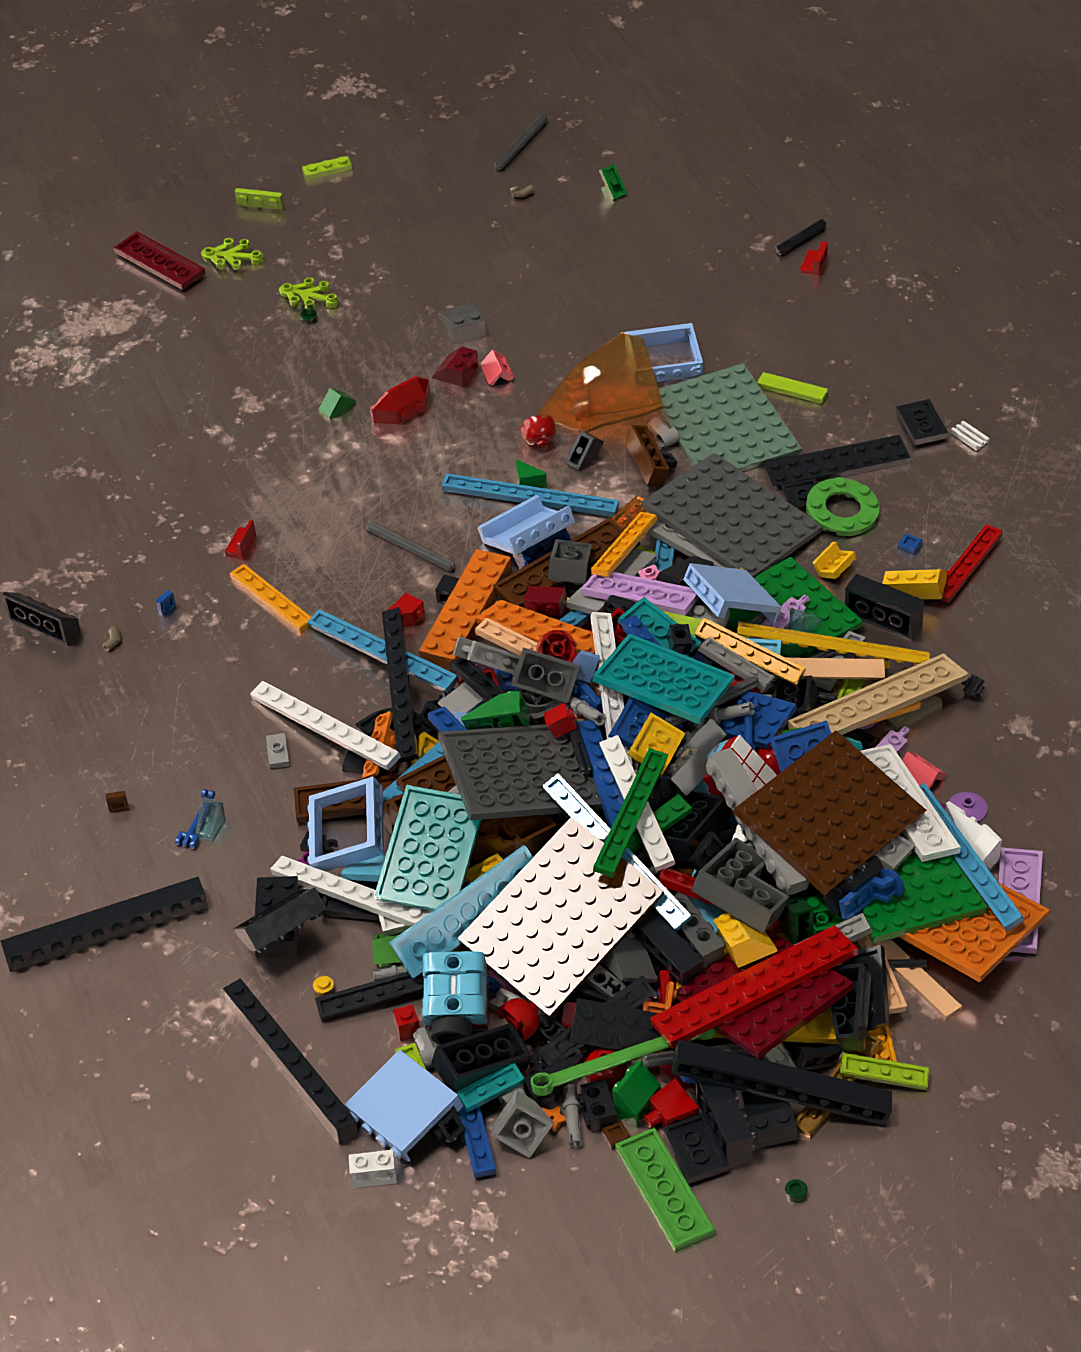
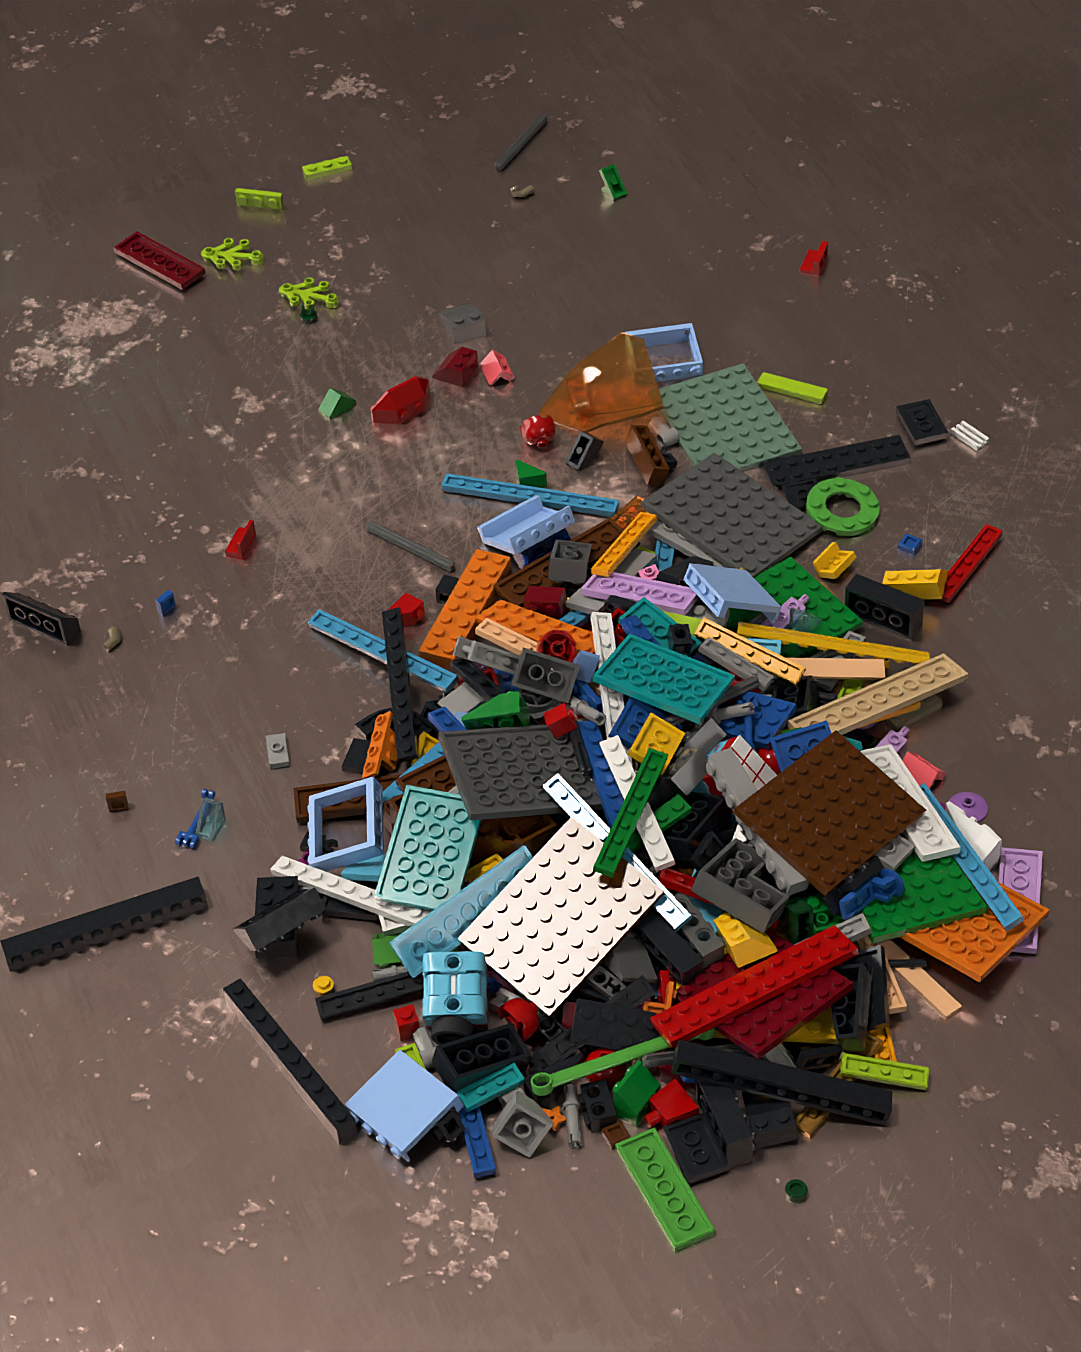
(271, 597): light orange tile -> none
(325, 725): white plate -> none
(372, 1169): white brick -> none
(800, 237): black axle -> none
(974, 686): black gear -> none

